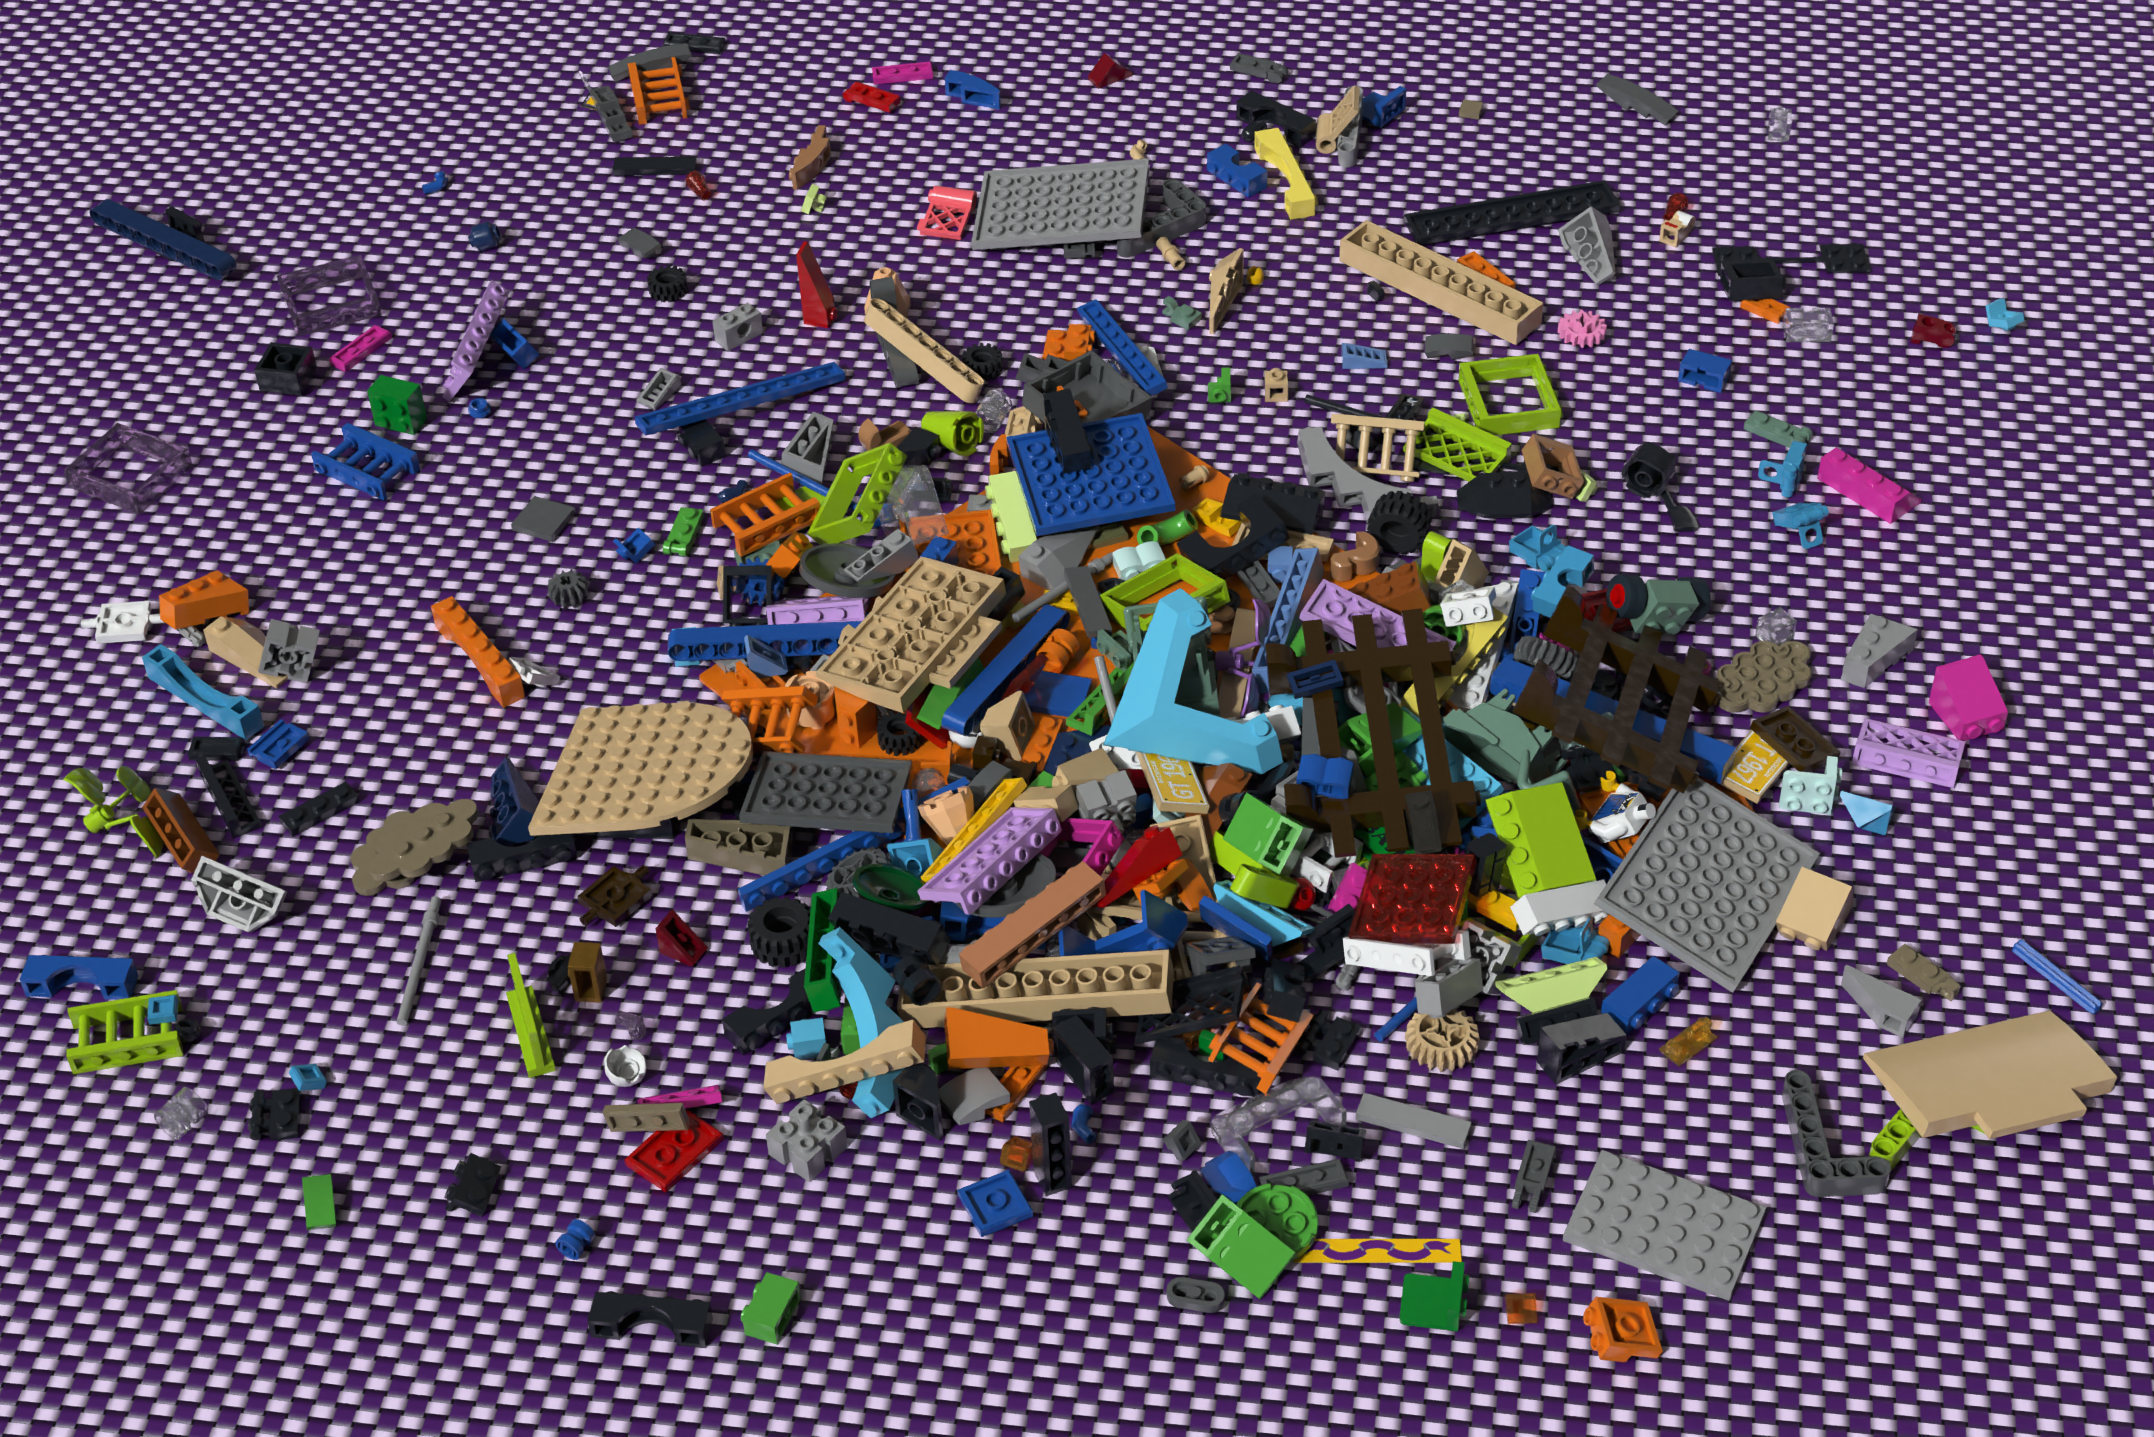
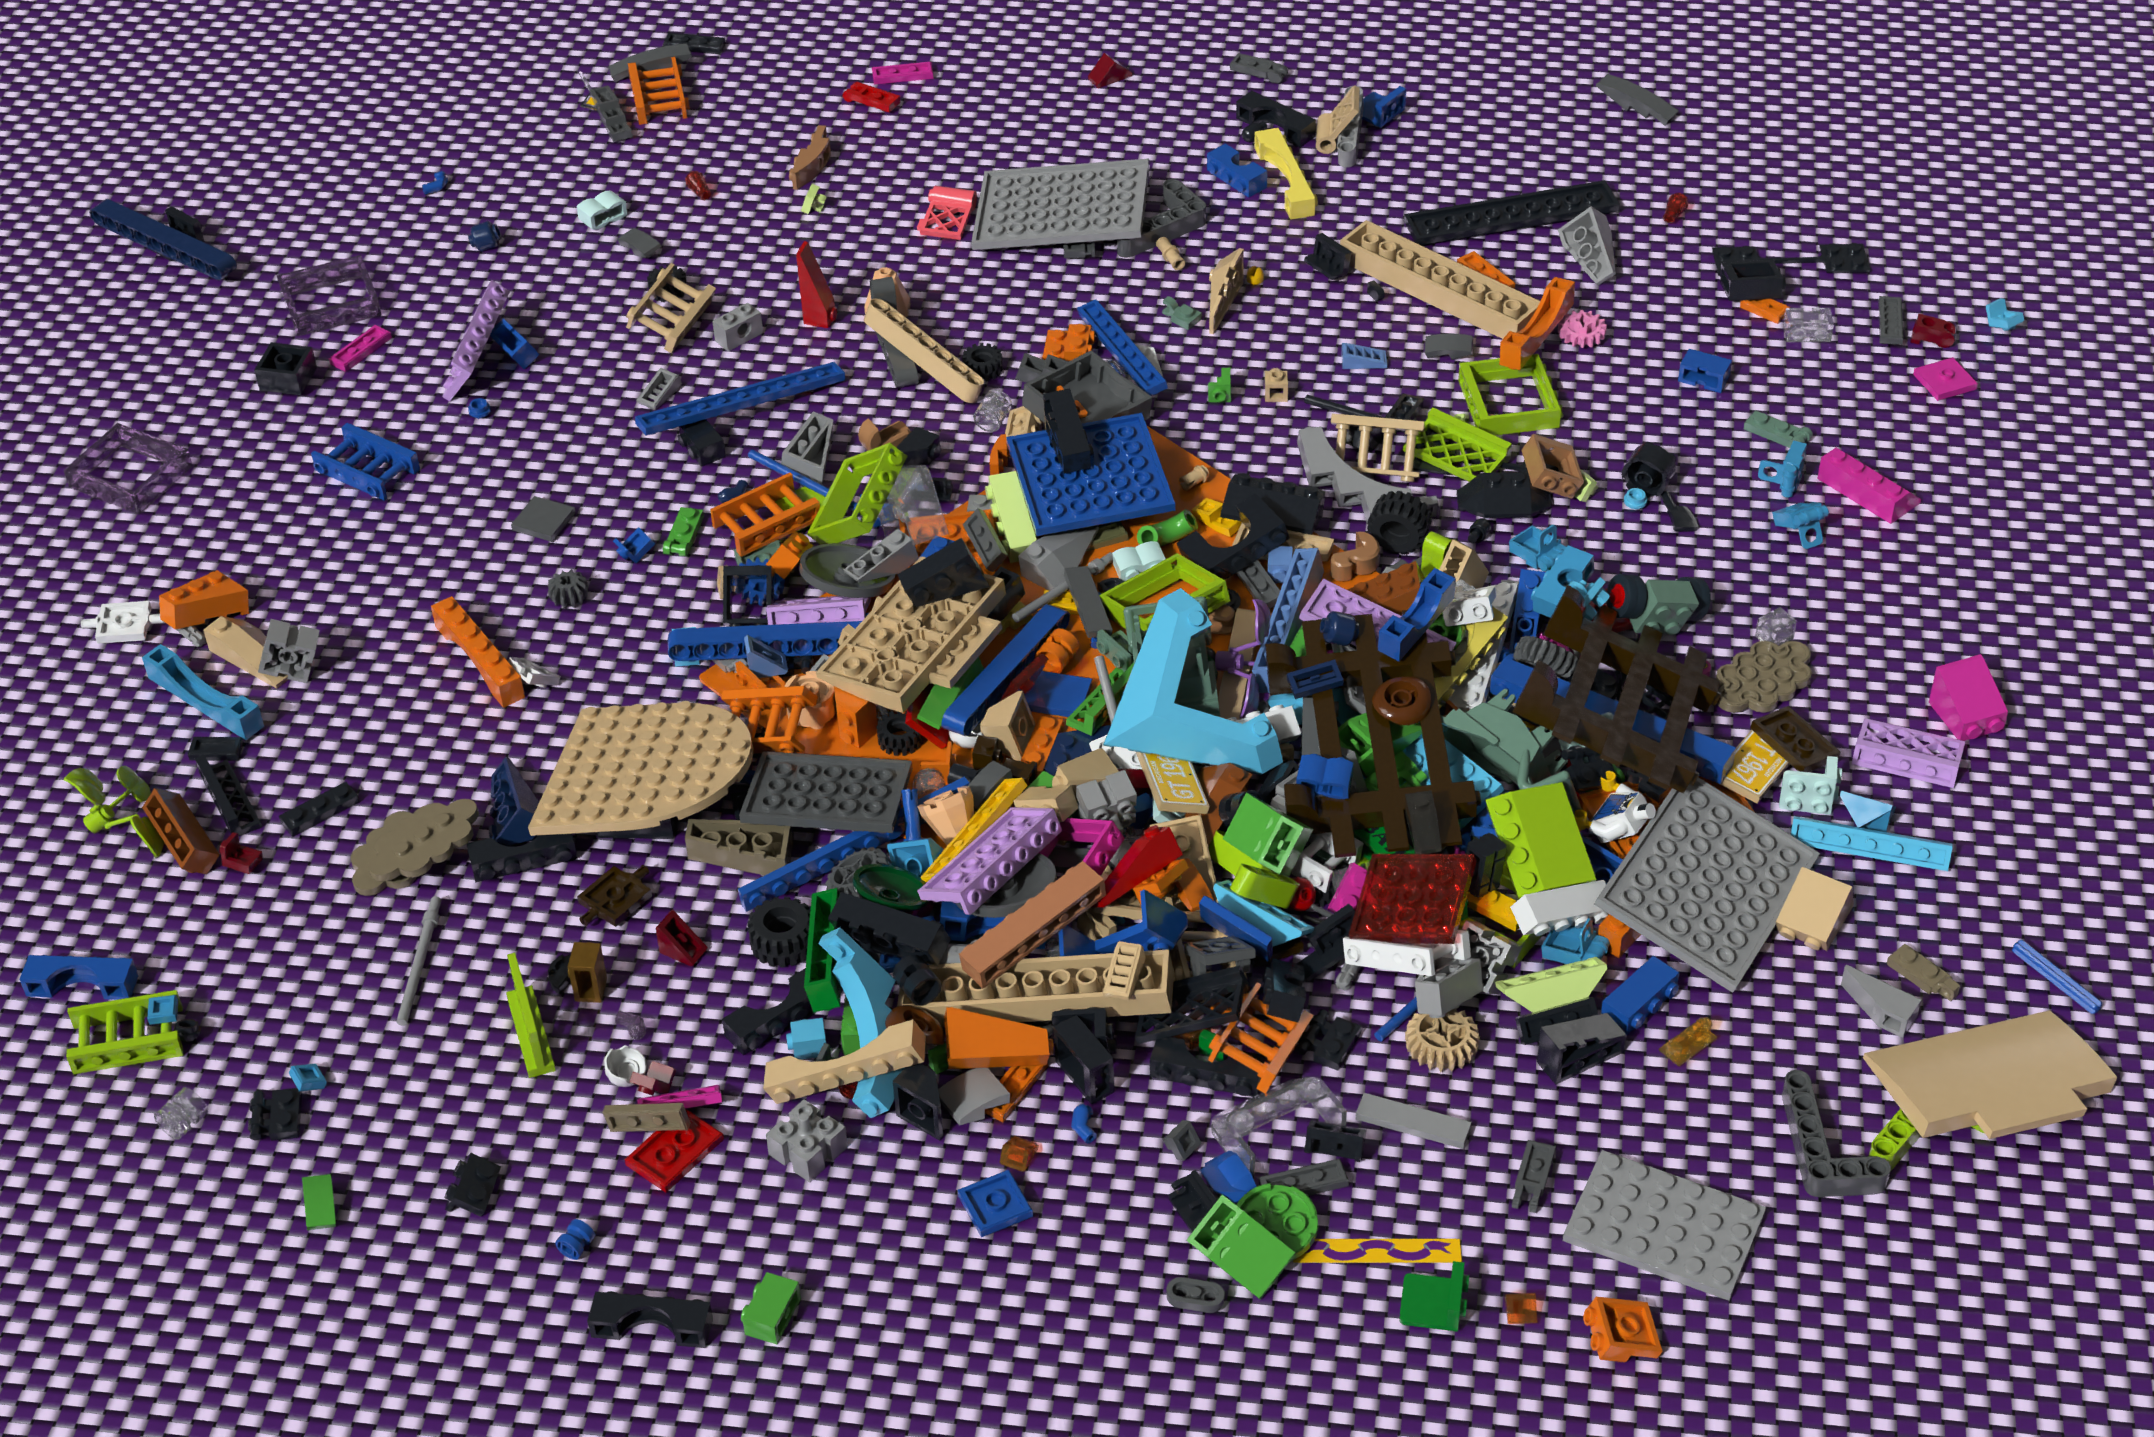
(236, 895): light grey wedge -> none
(239, 856): none -> dark red bracket
(278, 744): blue plate -> none
(397, 404): green brick -> none
(601, 210): none -> light aqua brick
(654, 165): black tile -> none
(657, 1079): none -> bracket
(682, 323): none -> tan fence
(926, 1022): none -> reddish brown hat
(943, 575): none -> black wedge
(956, 429): lime cone -> none
(972, 90): blue slope -> none
(985, 540): none -> dark grey plate
(1050, 1144): black brick -> none
(1125, 954): none -> tan slope
(1138, 150): tan arm -> none
(1329, 257): none -> black bracket
(1339, 628): none -> dark blue head
(1402, 633): none -> blue arch
(1402, 700): none -> reddish brown hat
(1470, 109): dark tan tile -> none
(1479, 530): none -> black cylinder
(1519, 346): none -> orange arch
(1594, 593): none -> medium azure hips
(1635, 498): none -> medium azure plate
(1678, 226): tan leg -> none
(1779, 124): clear brick -> none
(1872, 843): none -> medium azure plate
(1875, 649): light grey wedge -> none
(1890, 320): none -> dark grey plate
(1945, 379): none -> dark pink plate

